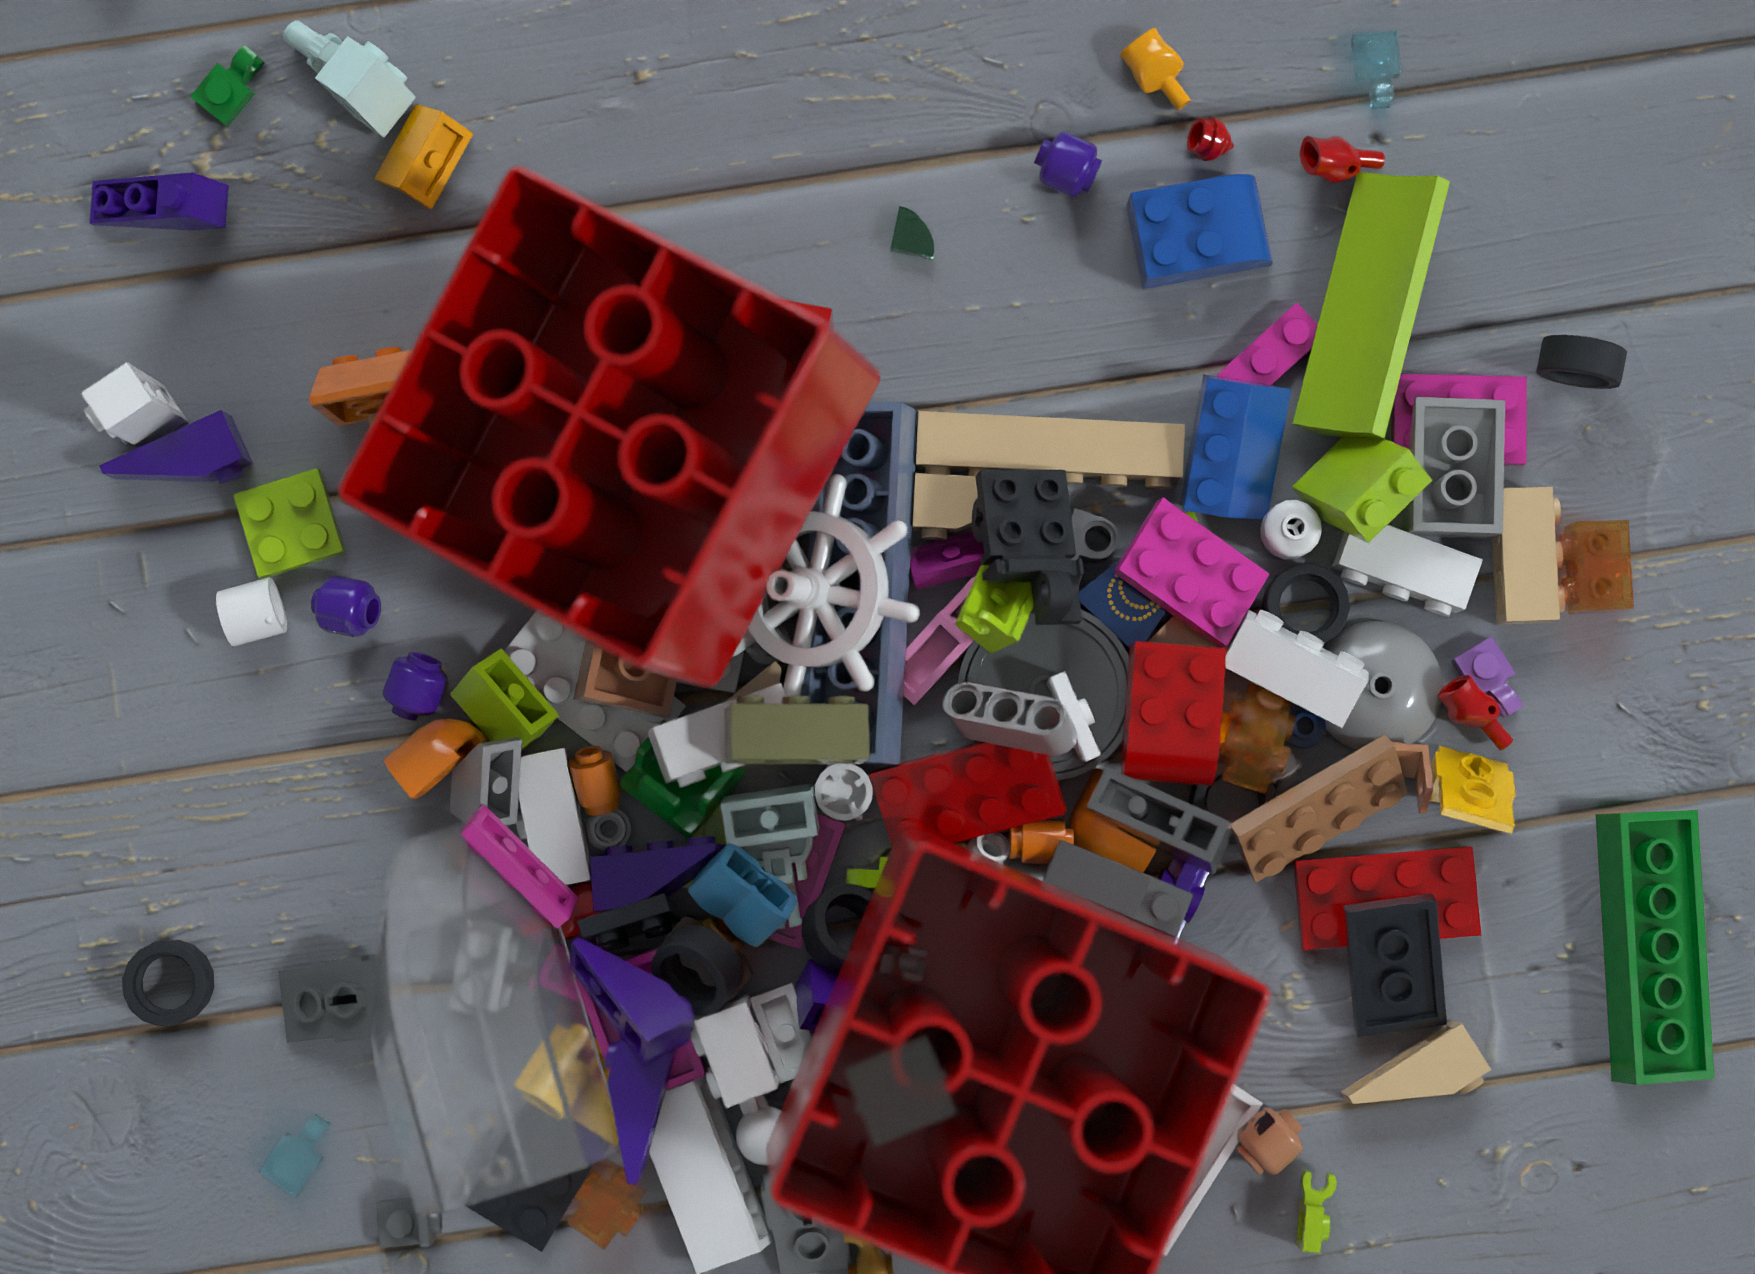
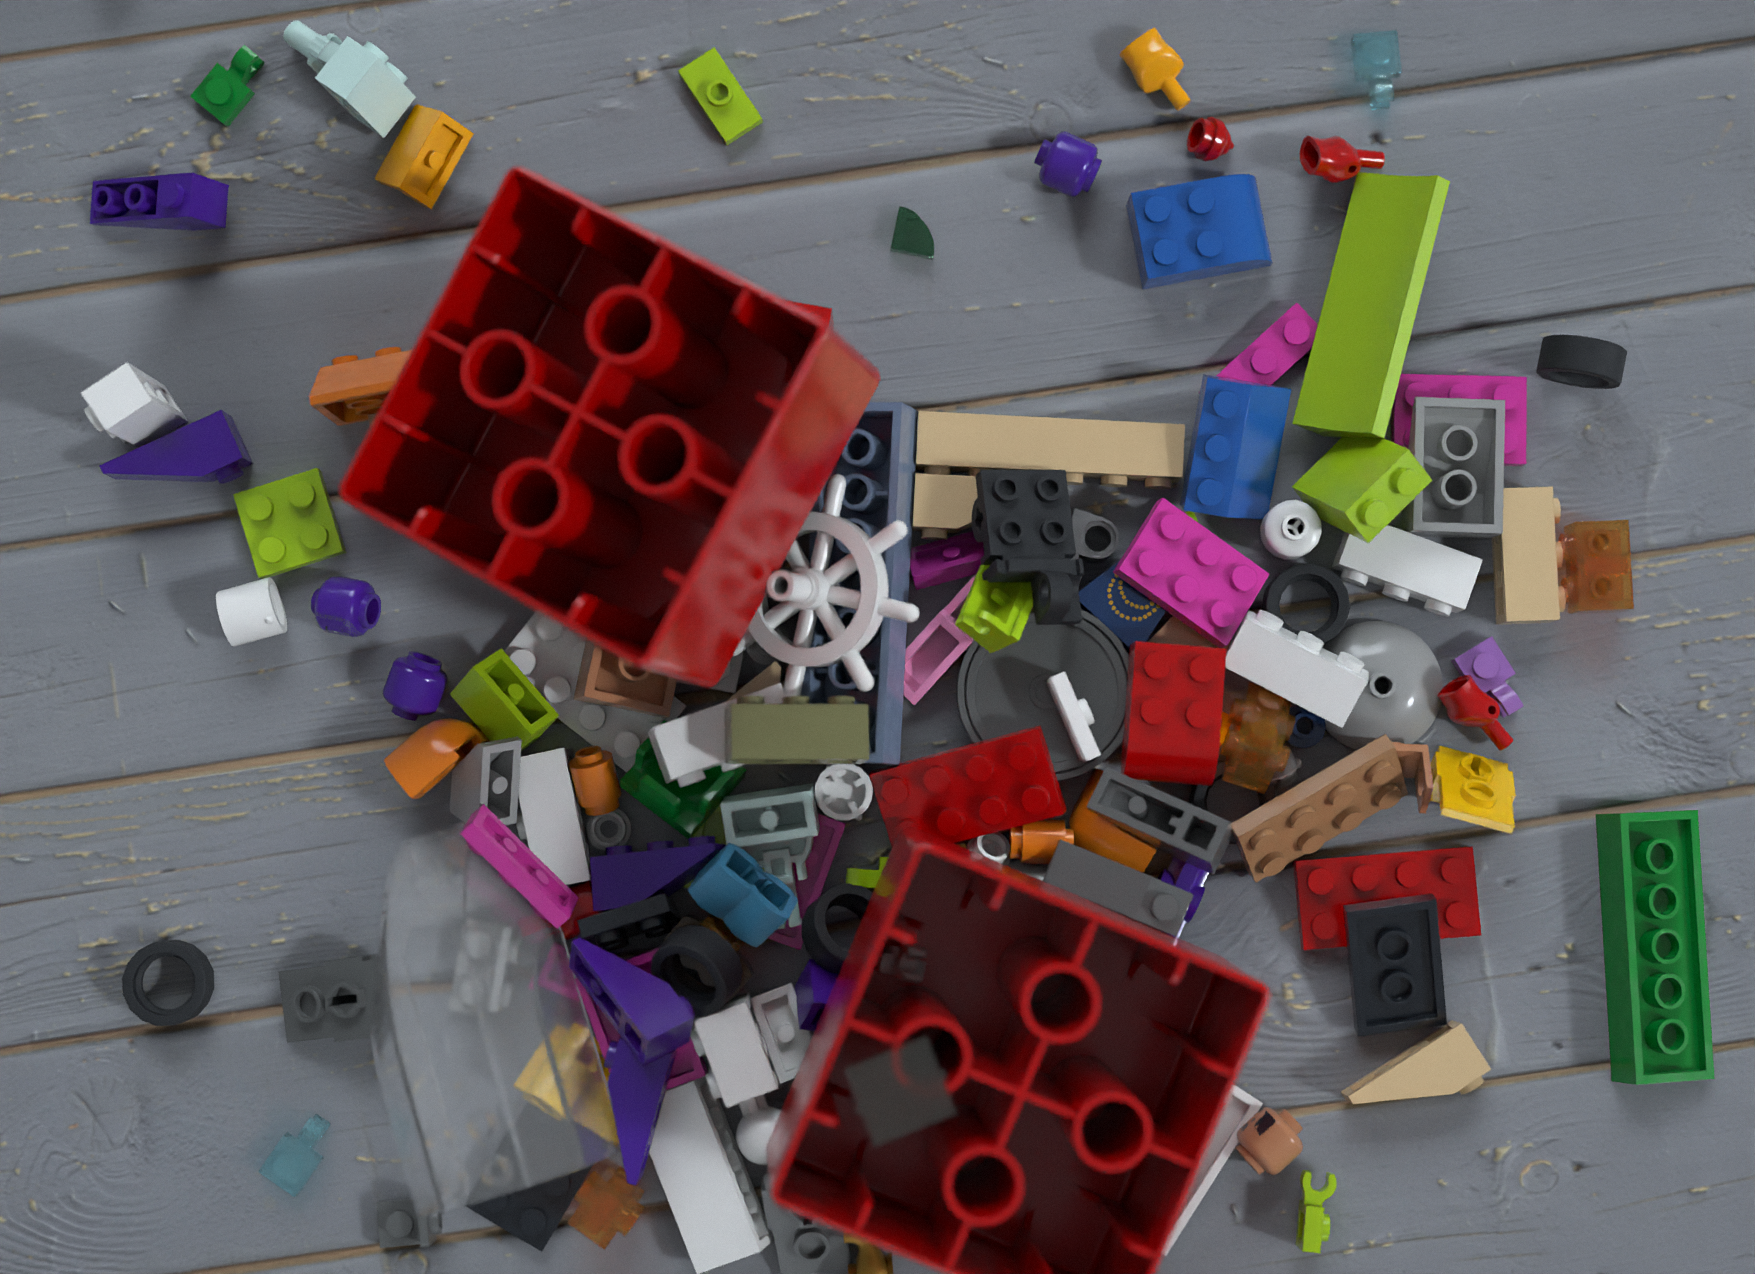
(720, 96): none -> lime plate
(1023, 732): light grey beam -> none

